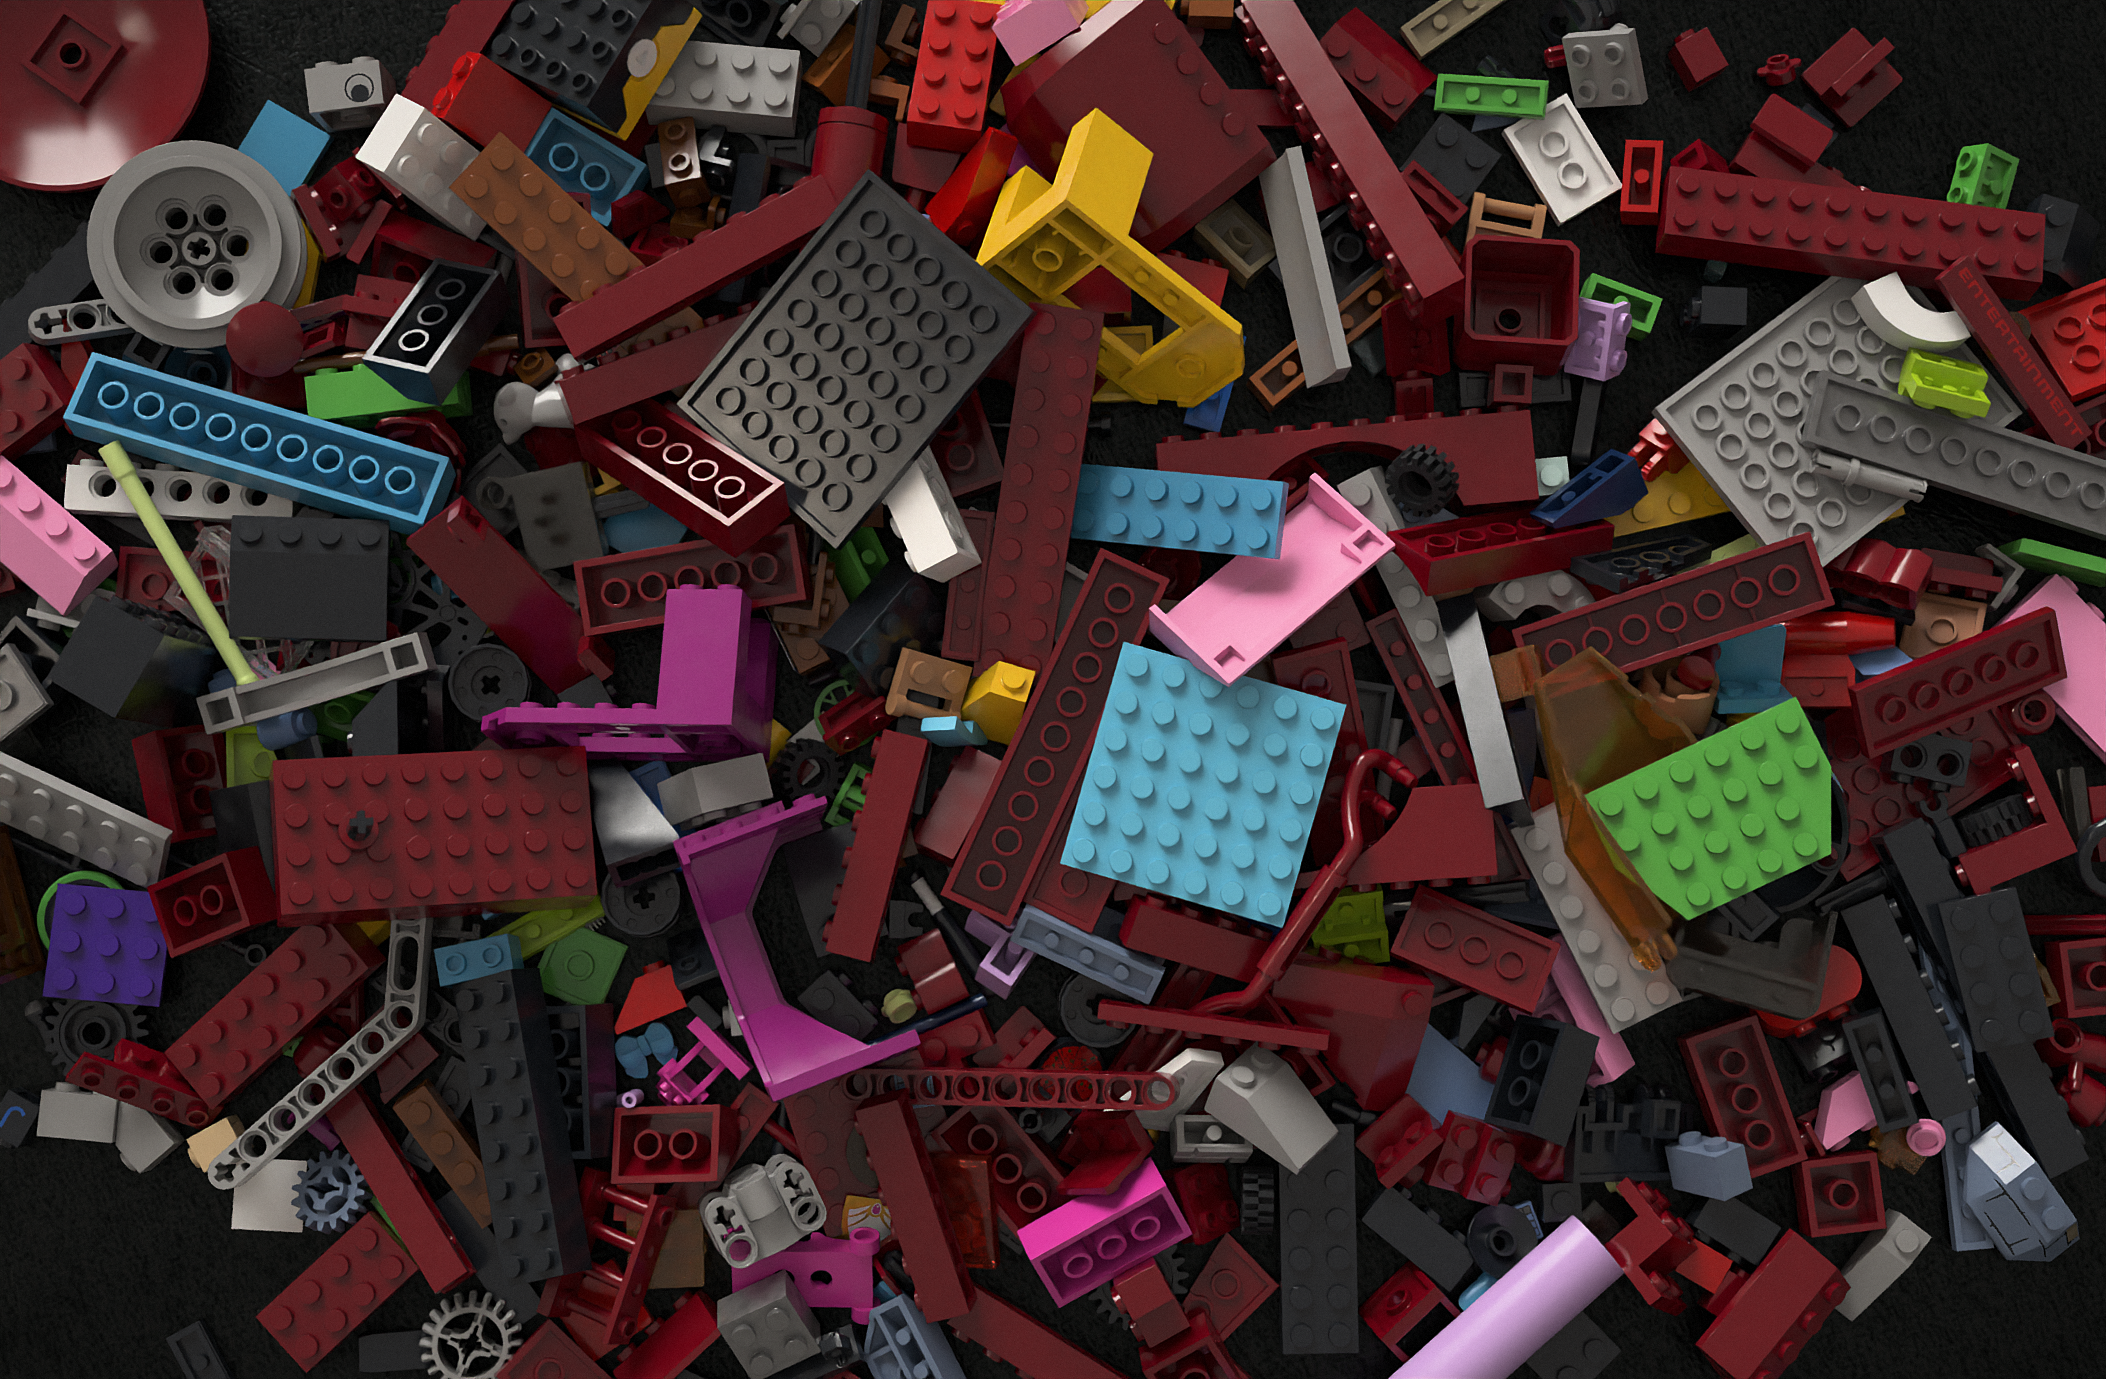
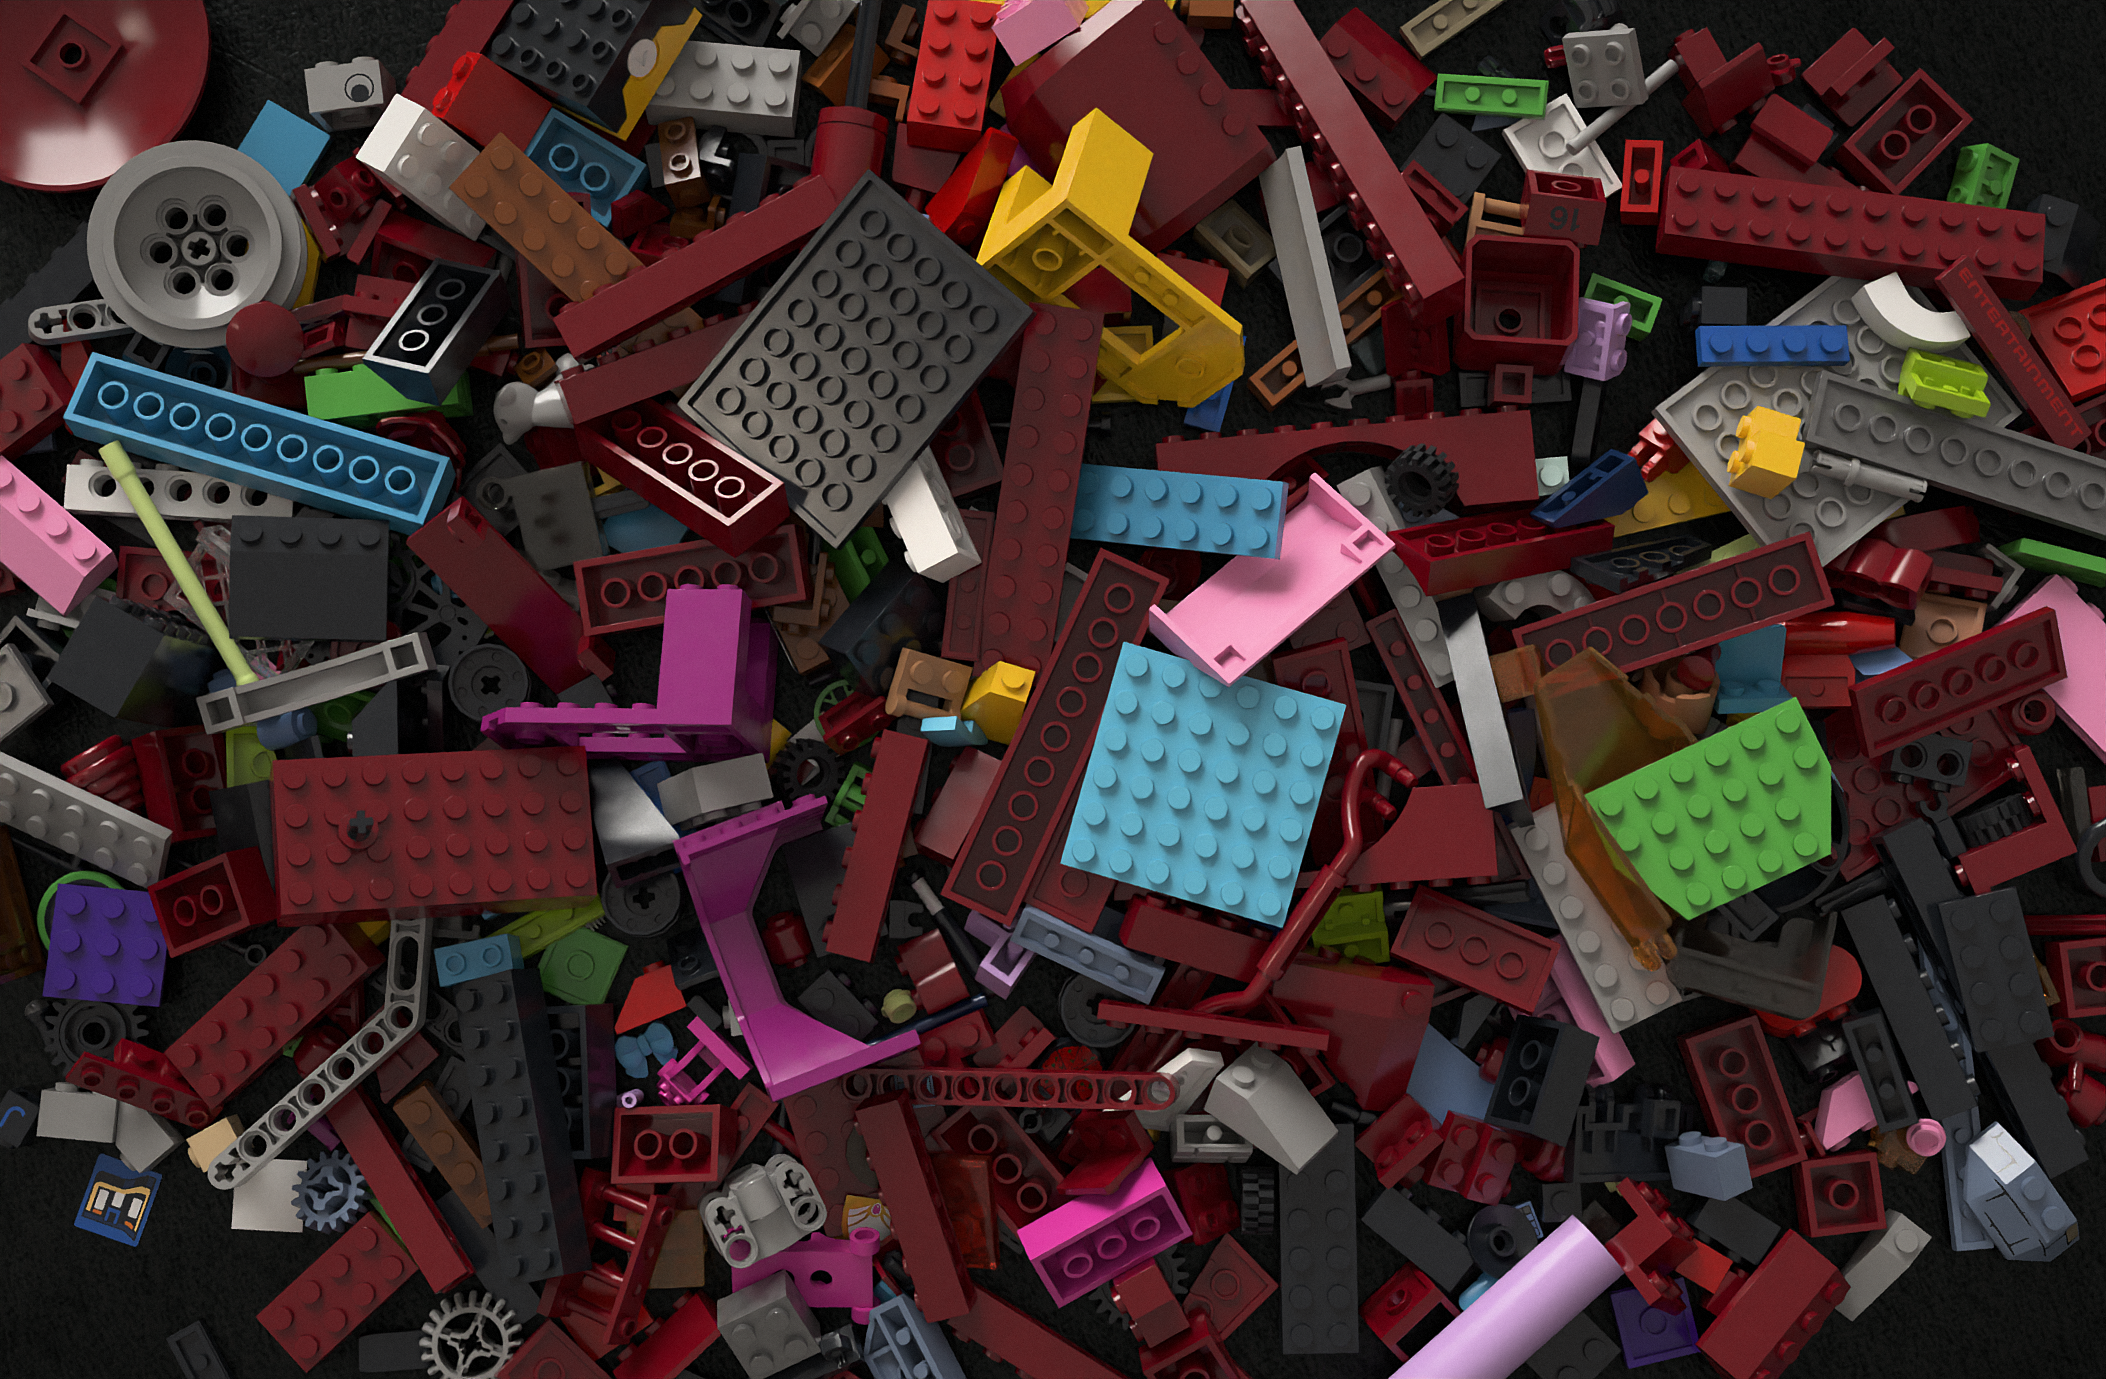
(108, 773): none -> dark red piece
(117, 1200): none -> sticker
(787, 939): none -> dark red head
(1355, 388): none -> light grey bar
(1562, 207): none -> dark red brick
(1615, 113): none -> light grey bar
(1649, 1333): none -> dark purple plate
(1730, 92): none -> dark red slope
(1766, 453): none -> yellow brick
(1772, 345): none -> blue plate
(1902, 136): none -> dark red brick
(1930, 529): none -> dark red arch

